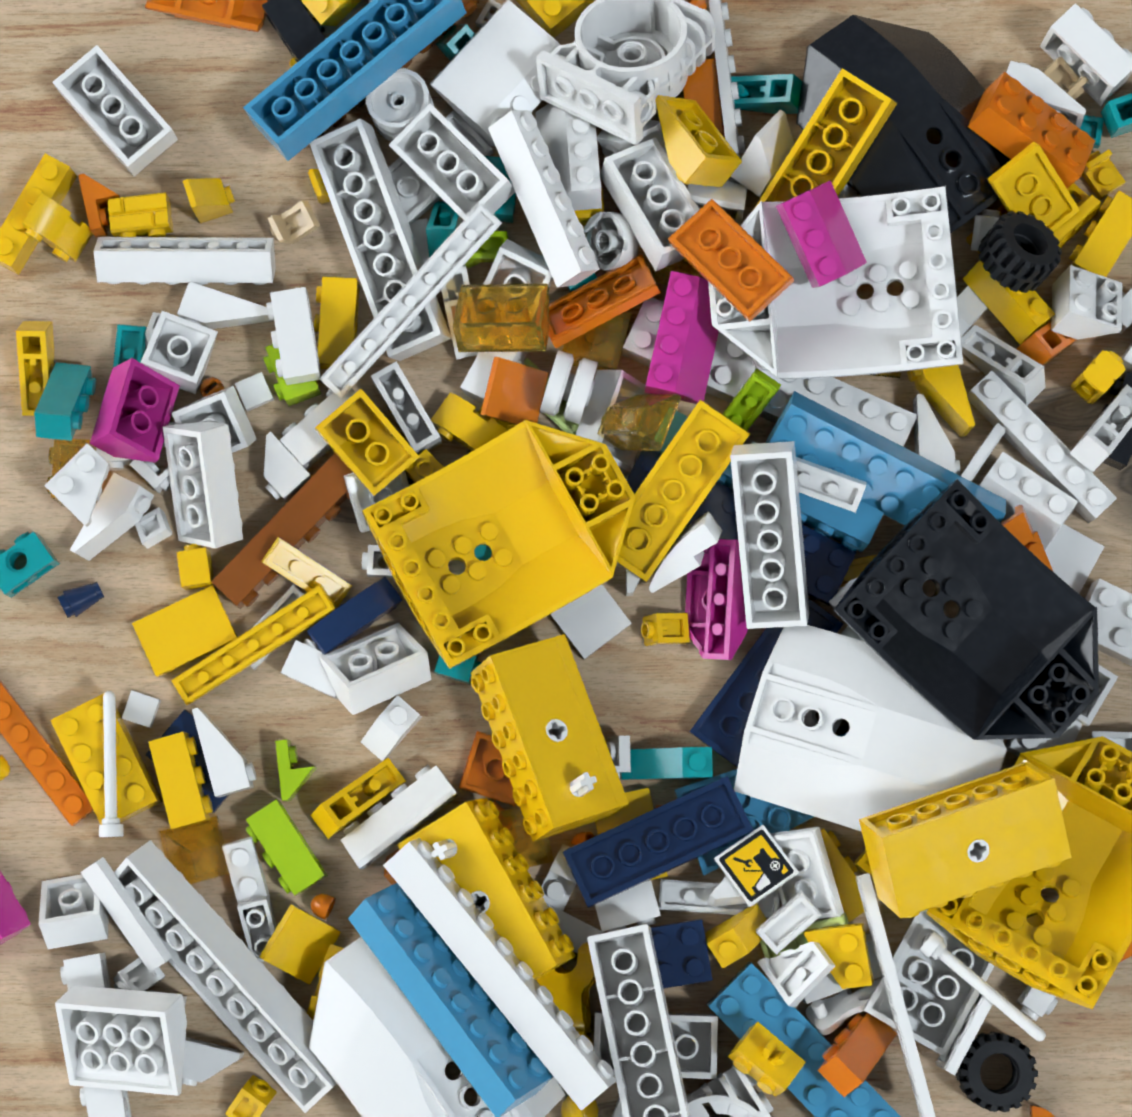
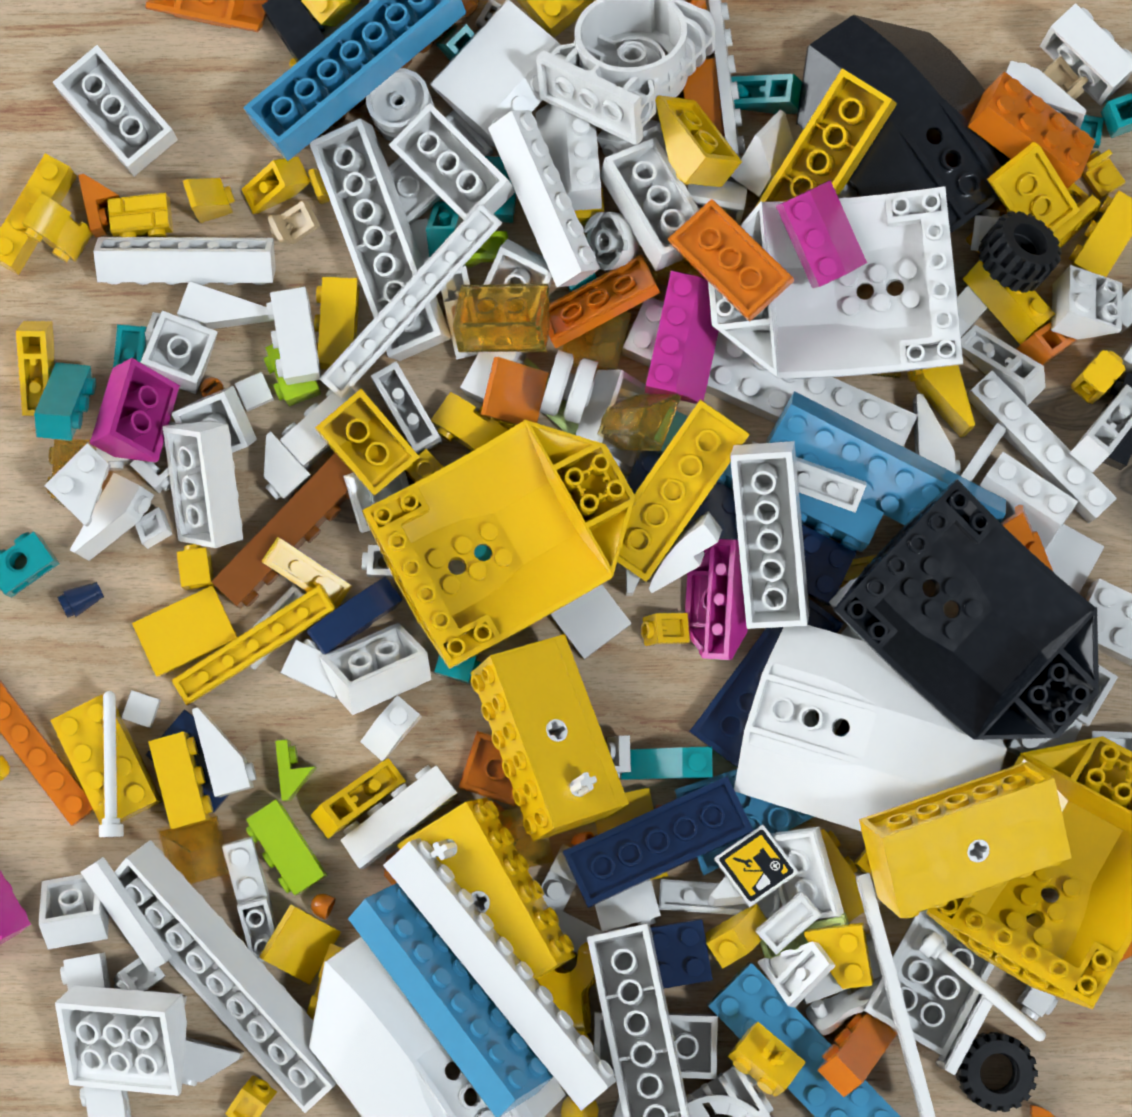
(275, 184): none -> yellow slope
(751, 399): lime tile -> none

